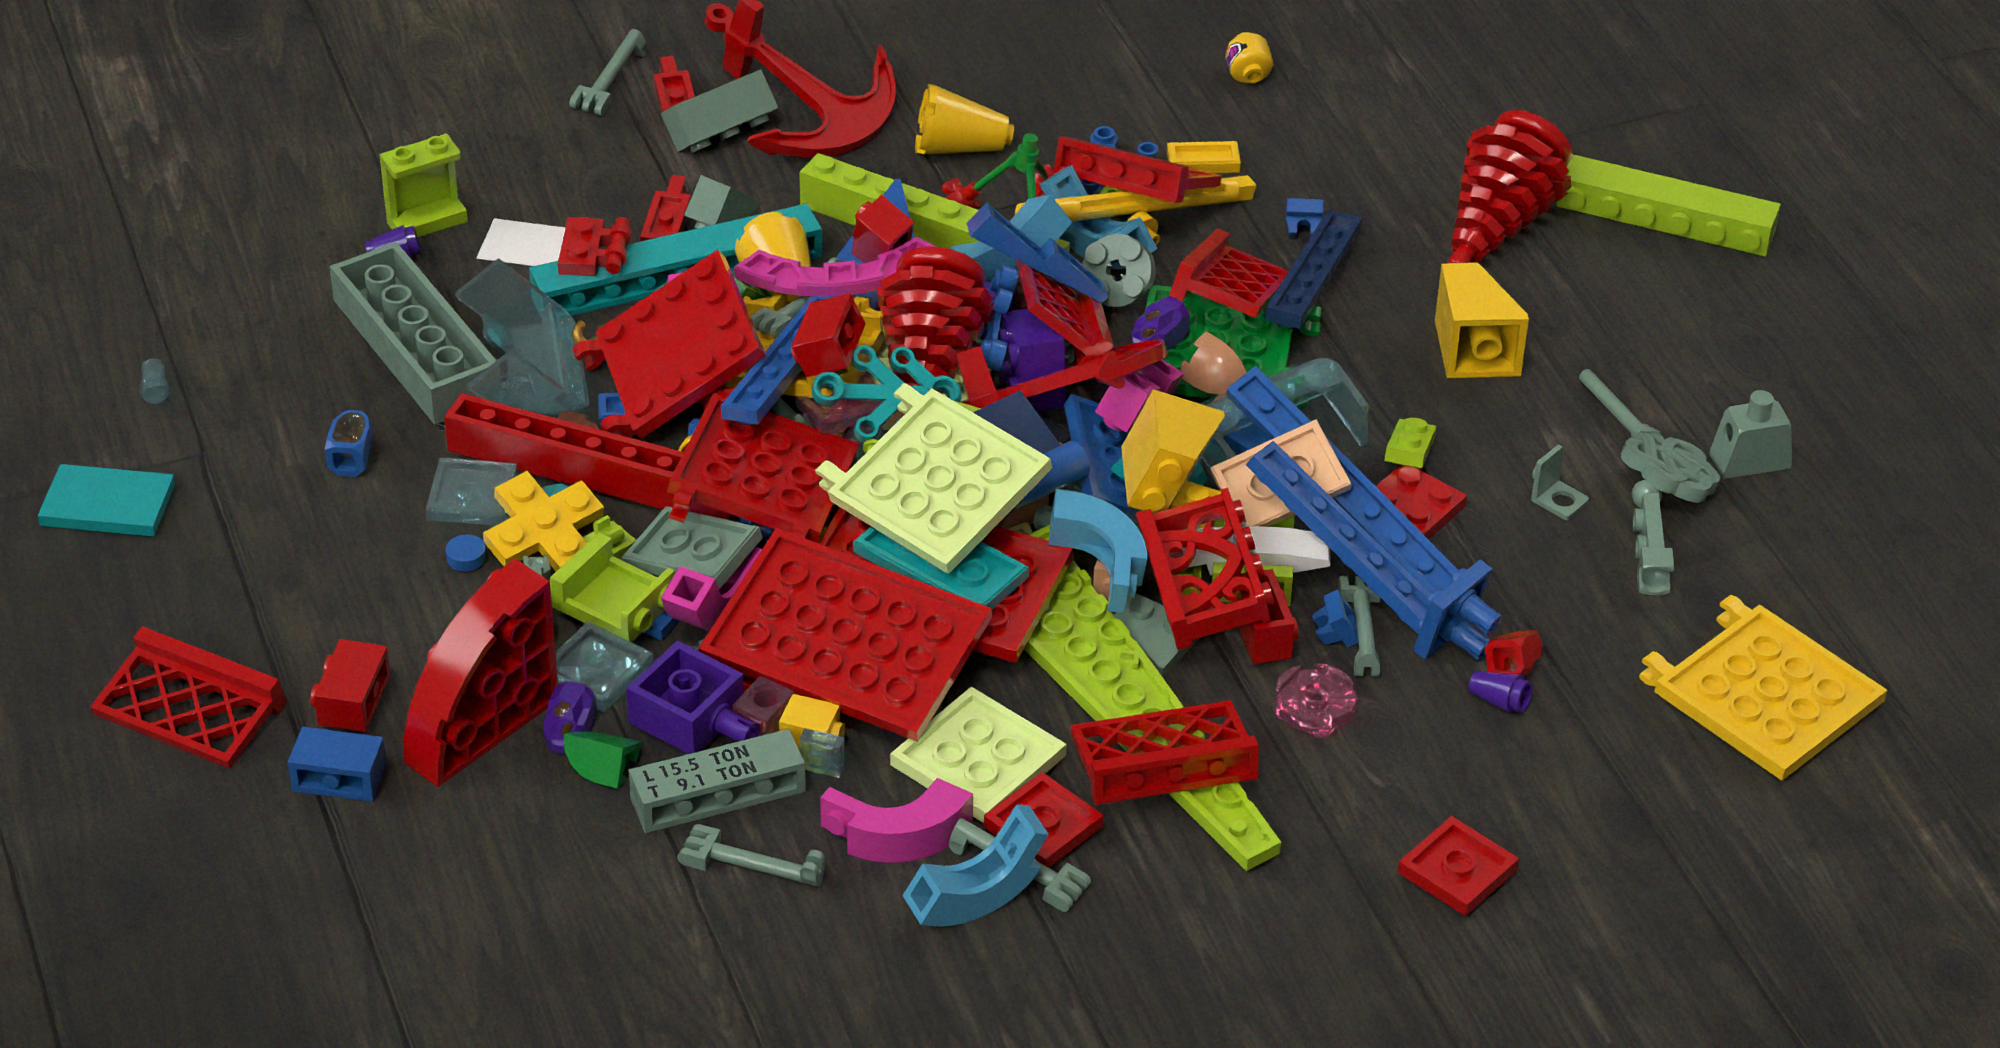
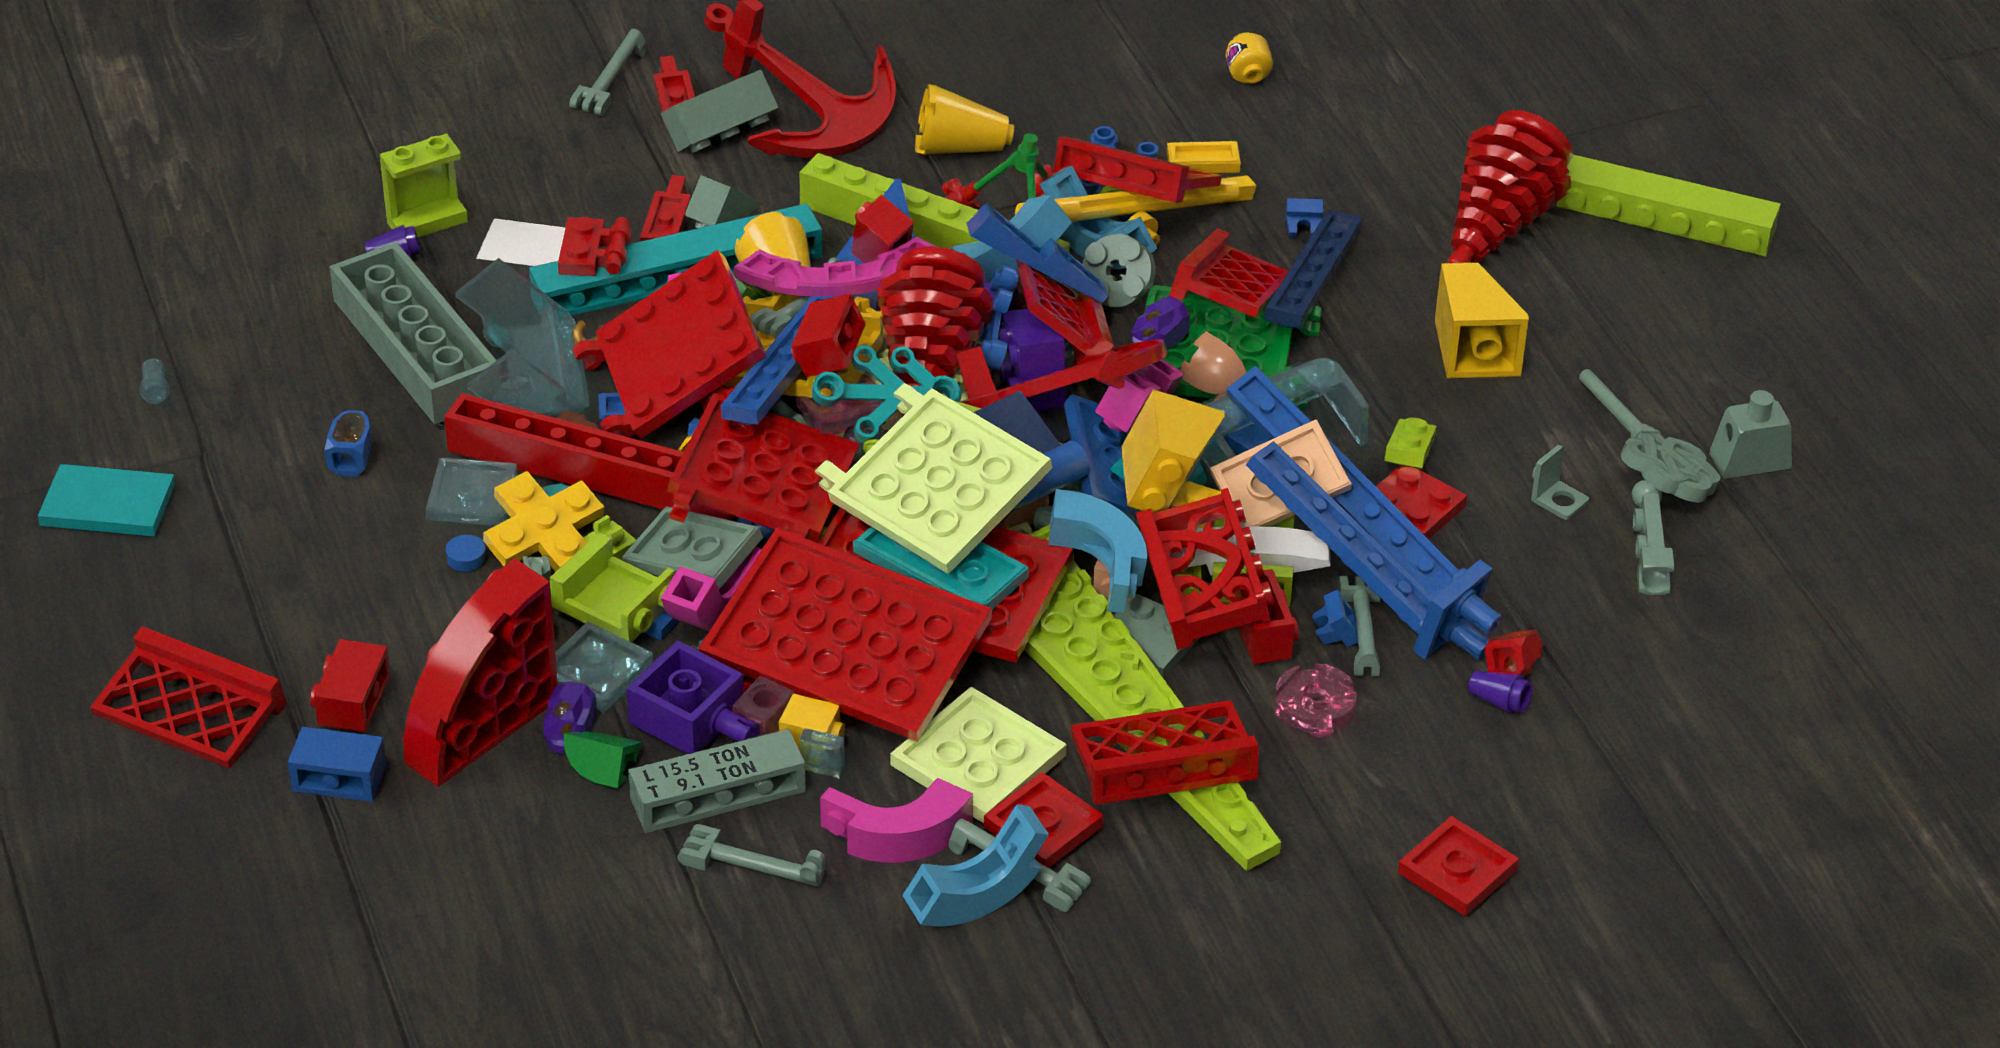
(1766, 689): yellow plate -> none

